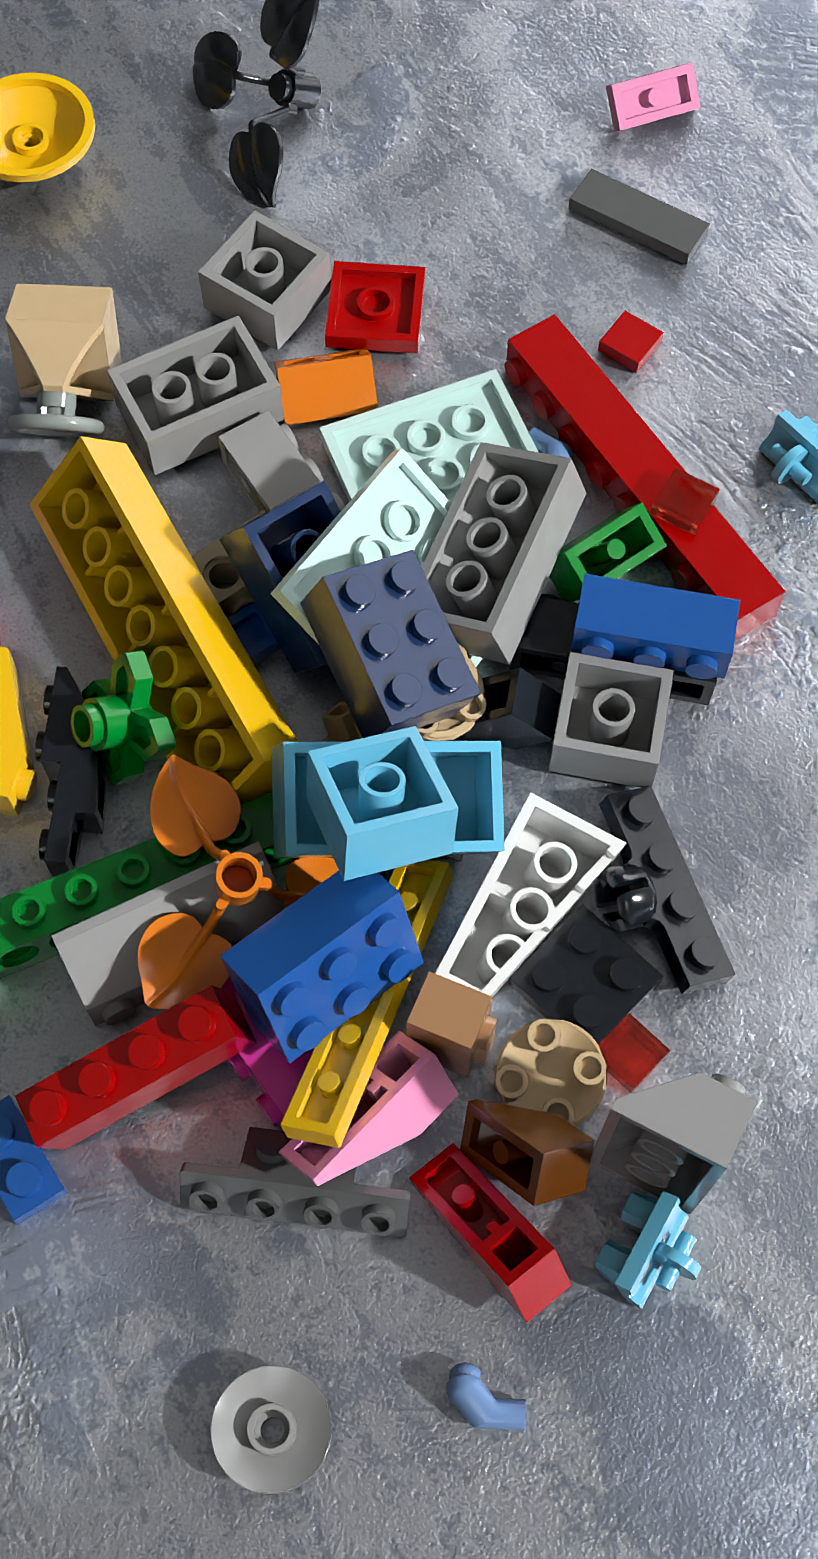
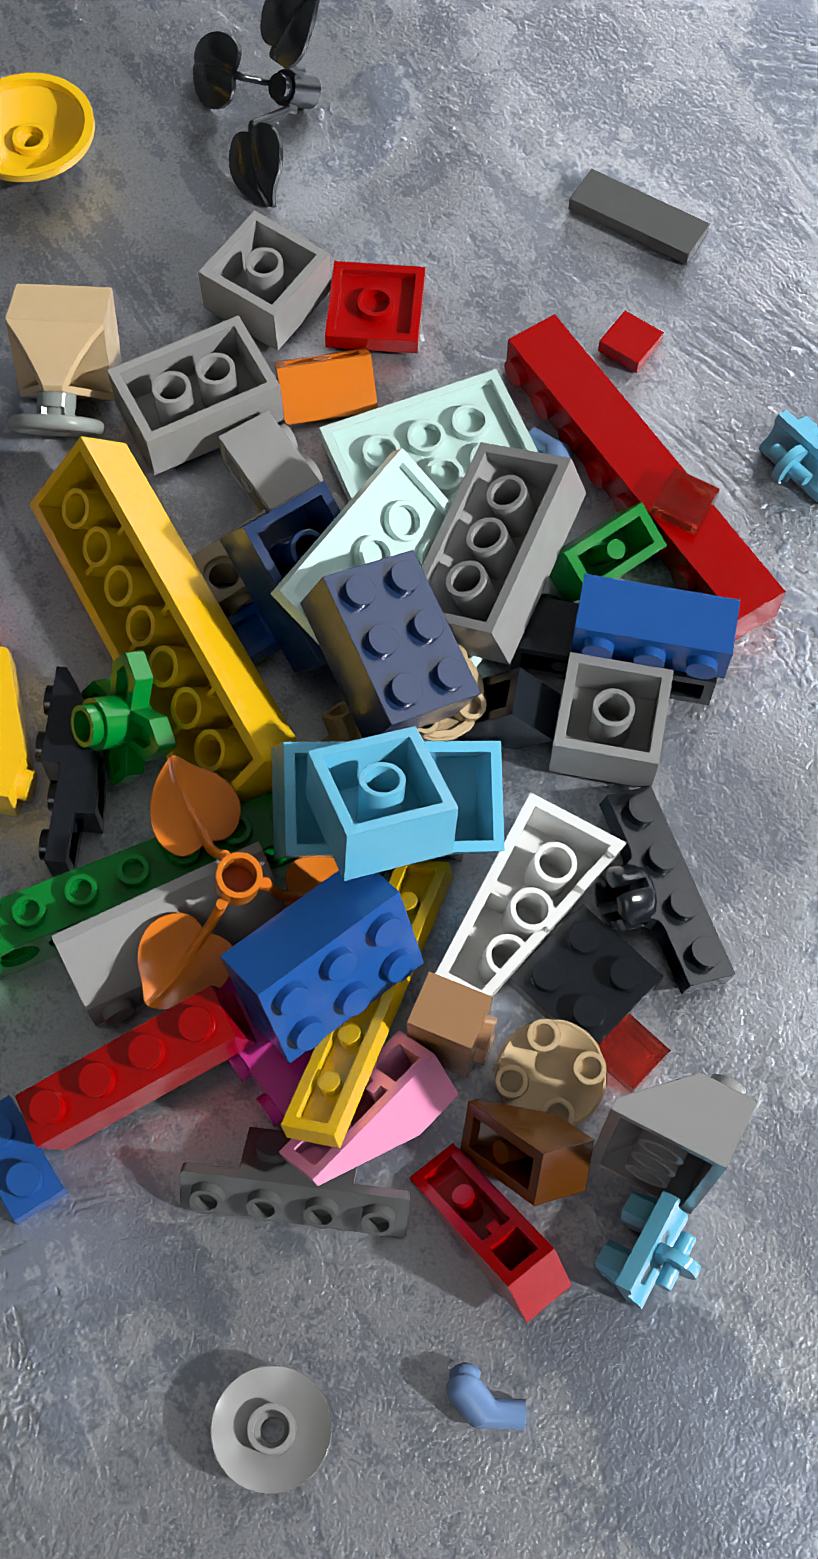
(653, 96): bright pink plate -> none

